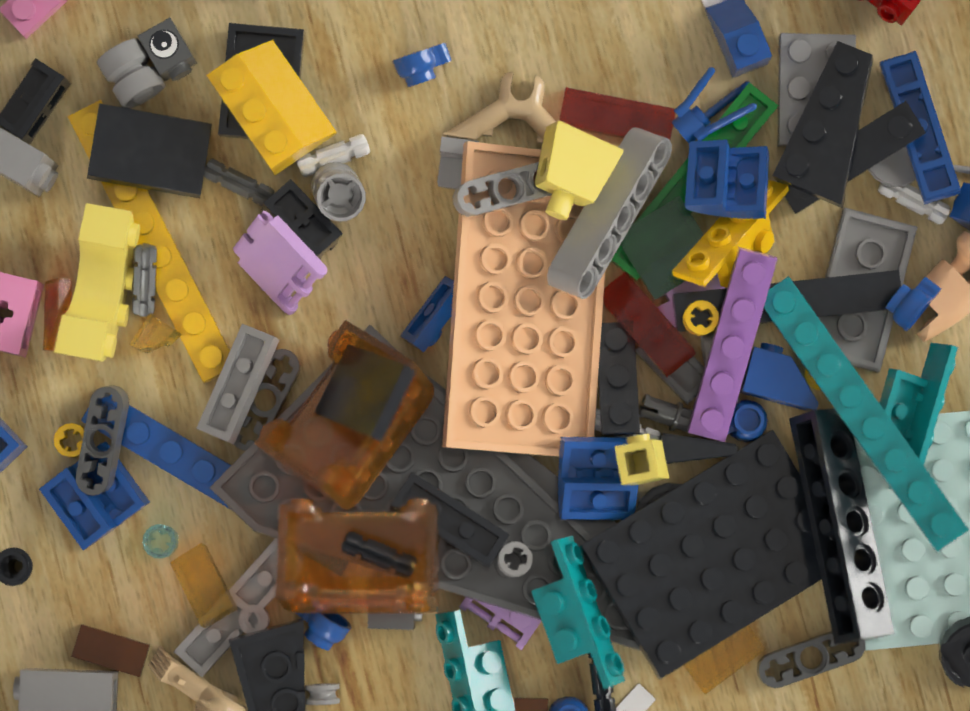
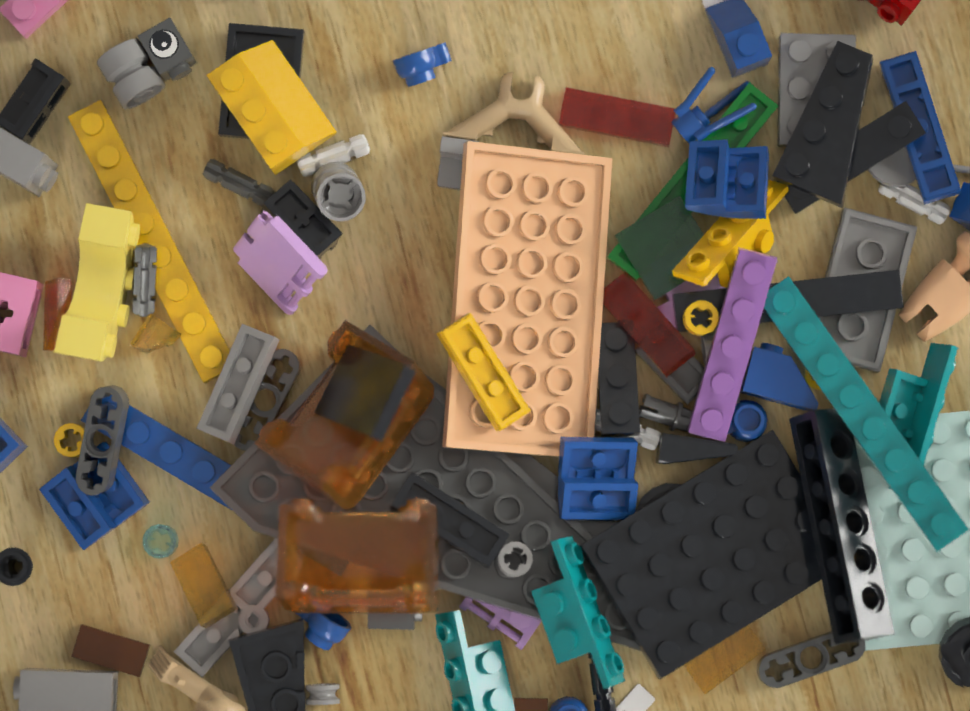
(149, 151): black tile -> none
(378, 554): black axle -> none
(428, 322): blue plate -> none
(483, 372): none -> yellow tile
(522, 179): light grey beam -> none
(573, 167): light yellow torso -> none
(607, 220): light grey beam -> none
(641, 460): light yellow brick -> none
(910, 304): blue piece -> none

